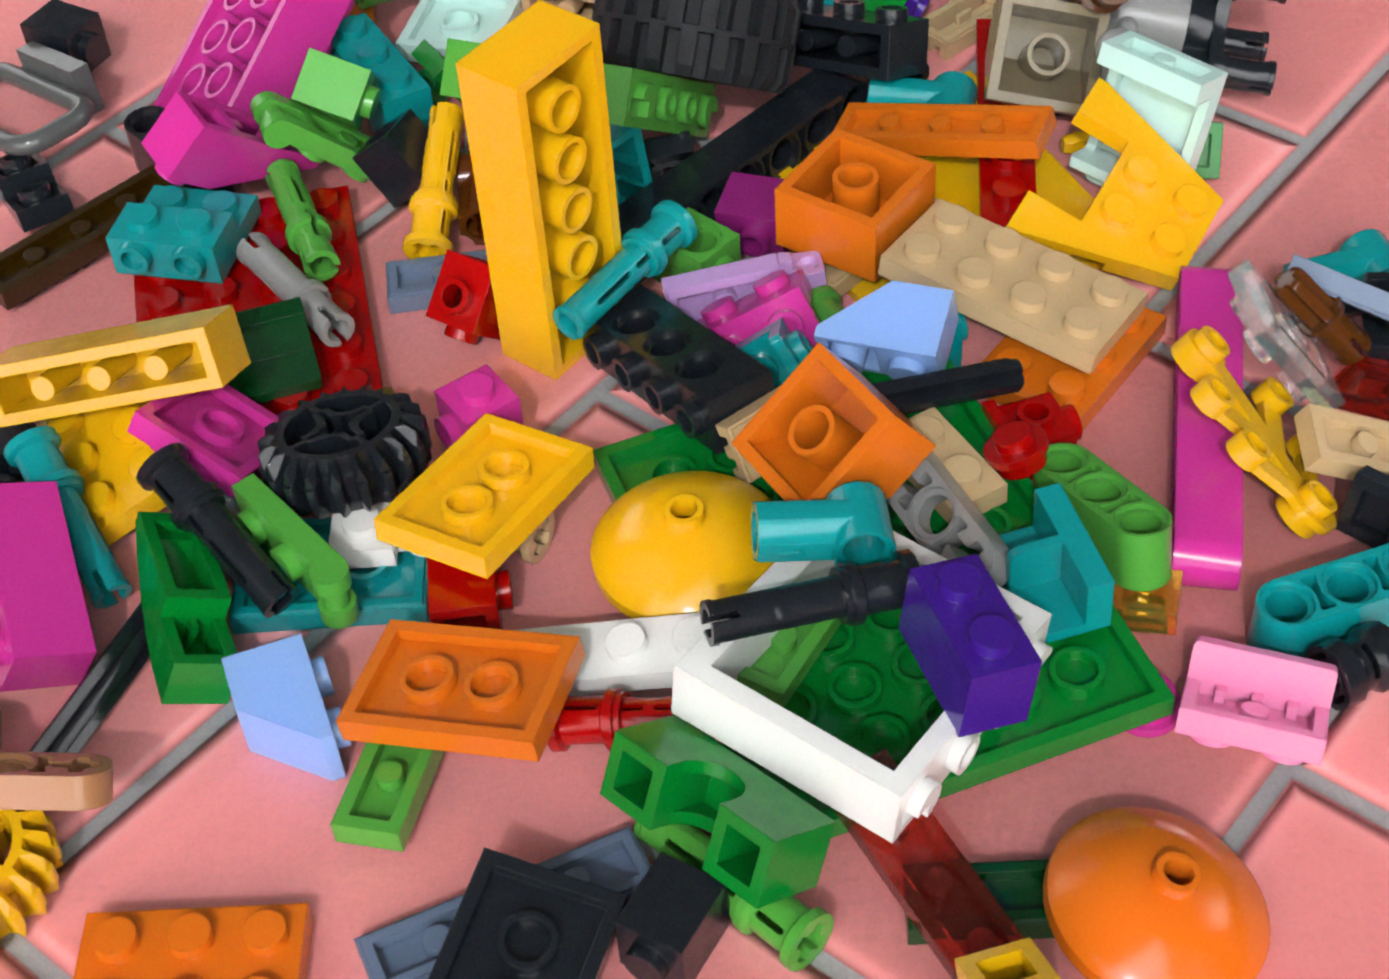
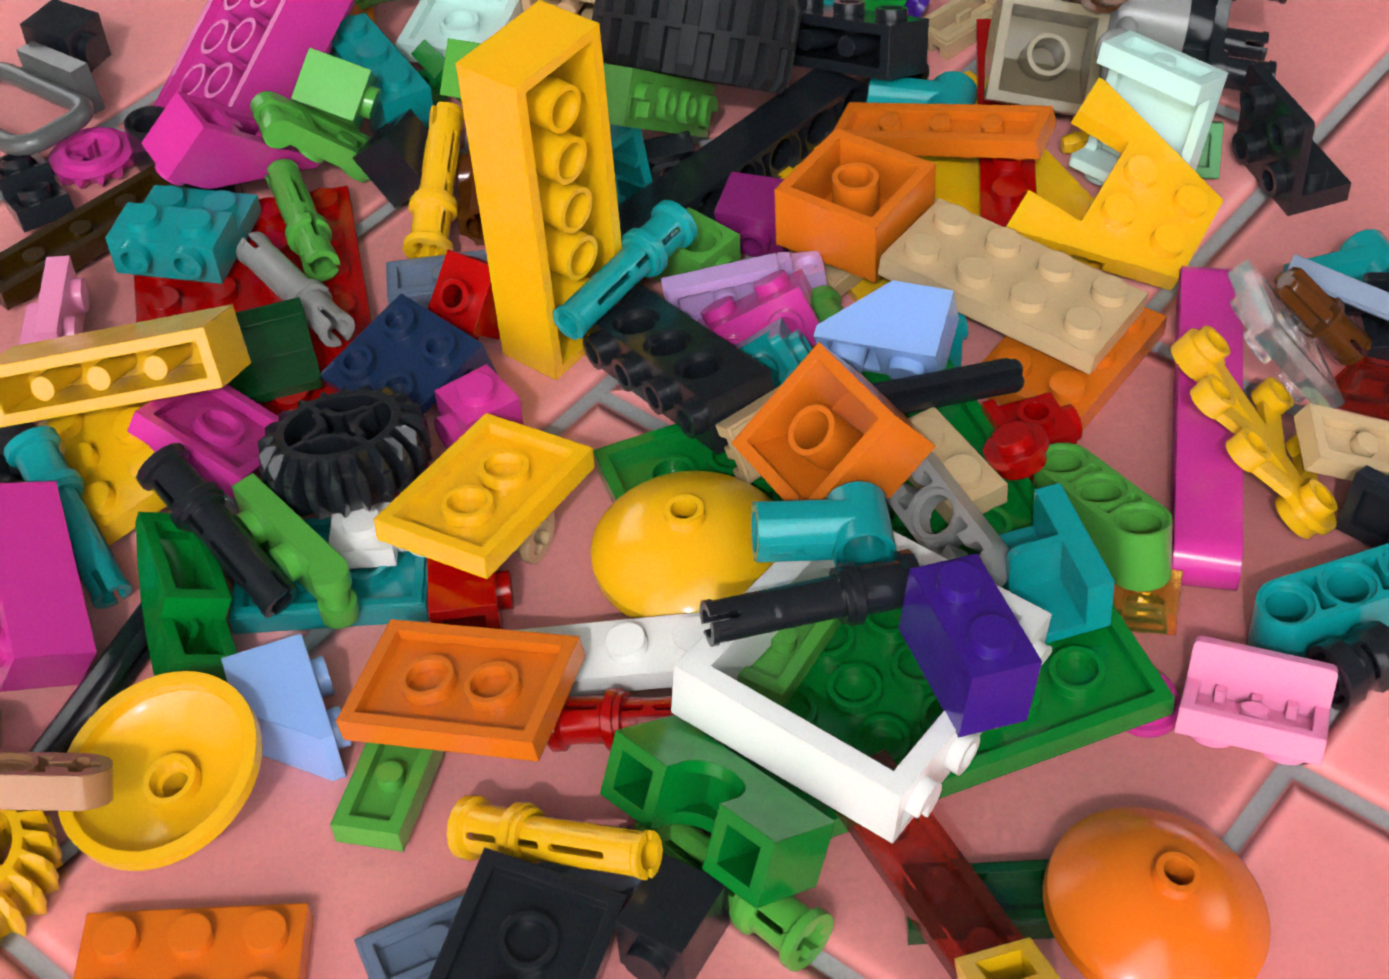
(60, 303): none -> bright pink bracket
(79, 160): none -> dark pink gear
(181, 769): none -> yellow dish
(407, 351): none -> dark blue bracket
(533, 837): none -> yellow pin
(1279, 147): none -> black bracket

